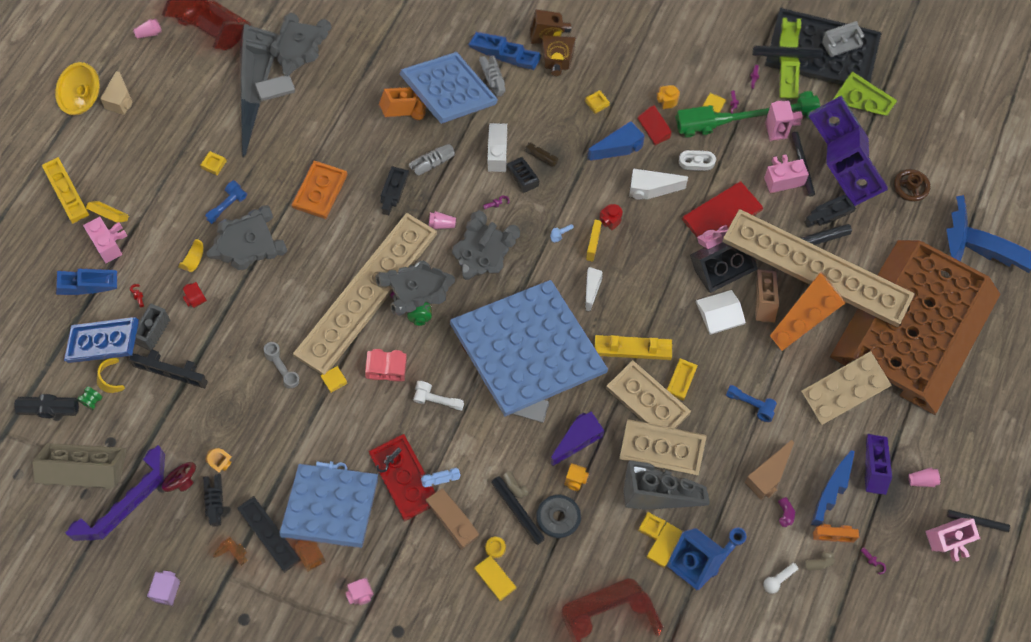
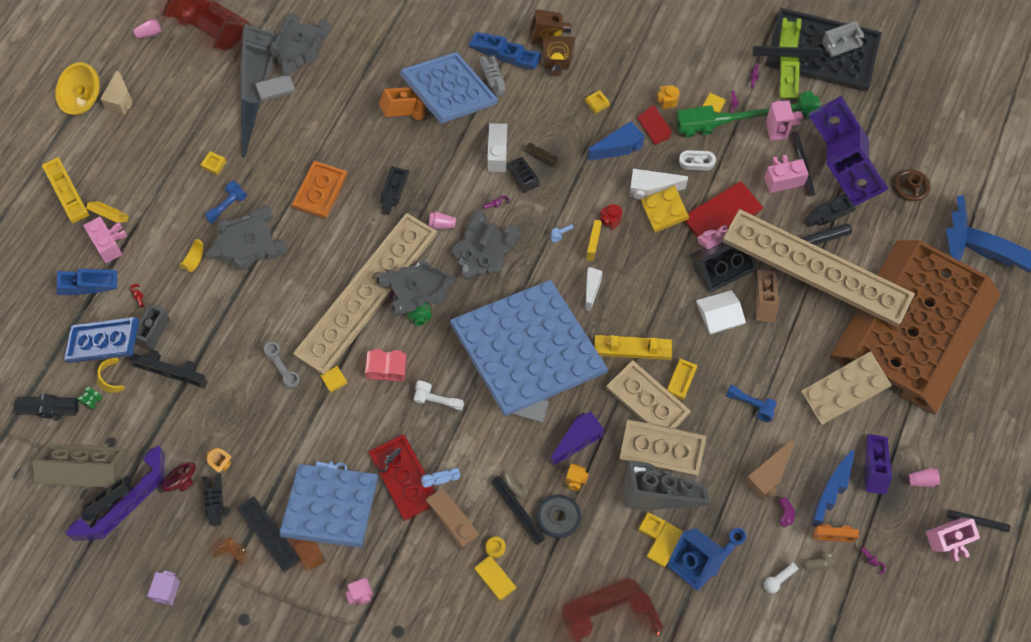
(106, 498): none -> black hinge
(193, 295): red plate -> none
(432, 159): light grey hinge -> none
(665, 209): none -> yellow plate
(810, 309): orange wedge -> none
(865, 96): lime wing -> none

